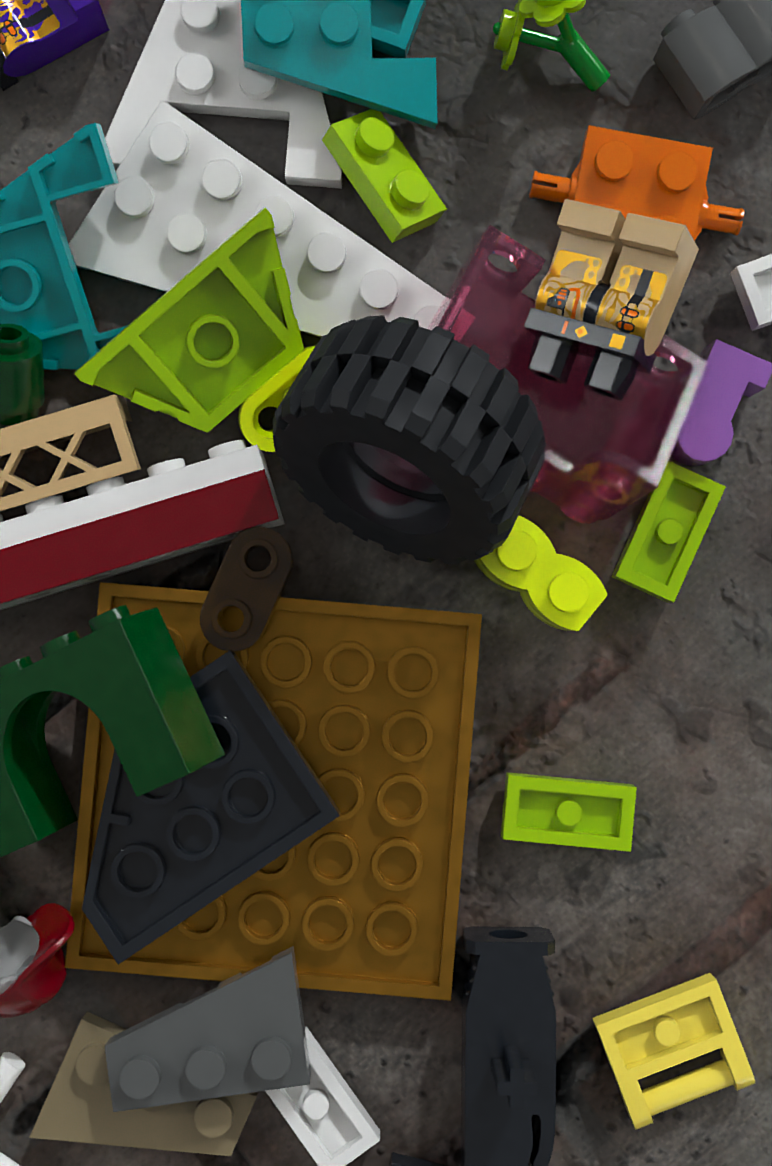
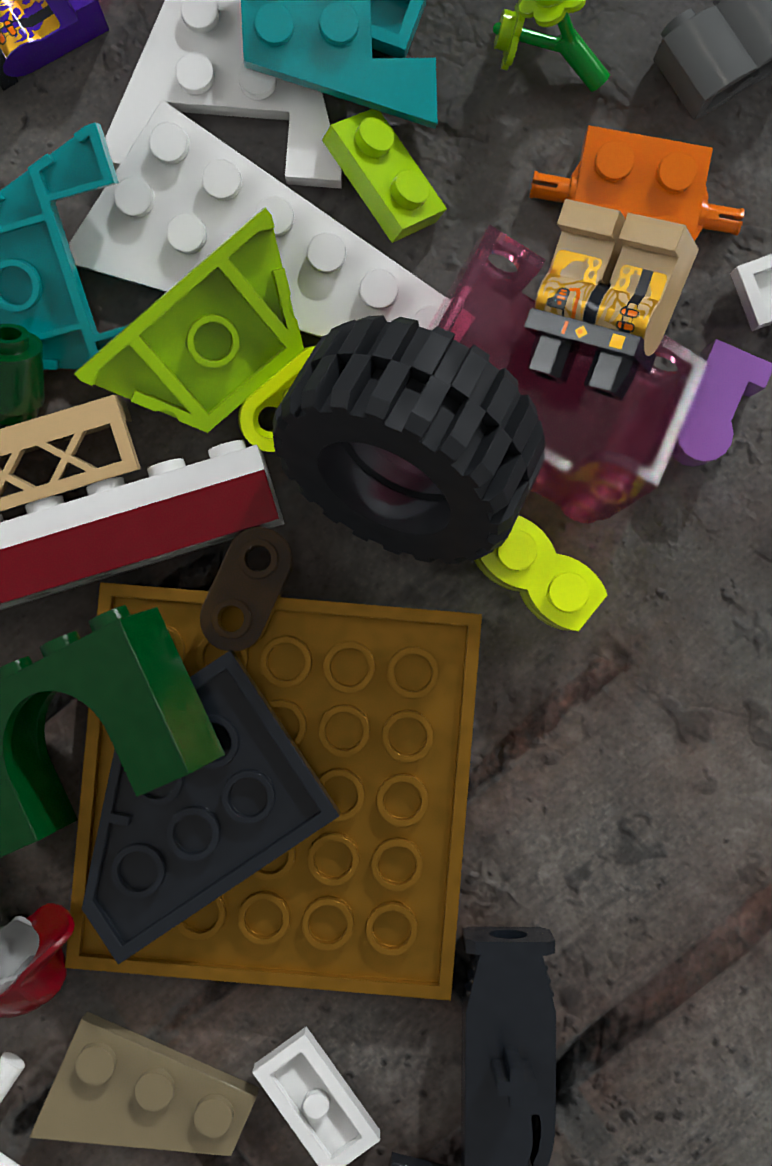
(217, 1045): dark grey wing -> none
(568, 812): lime plate -> none
(665, 1033): light yellow plate -> none
(668, 532): lime plate -> none

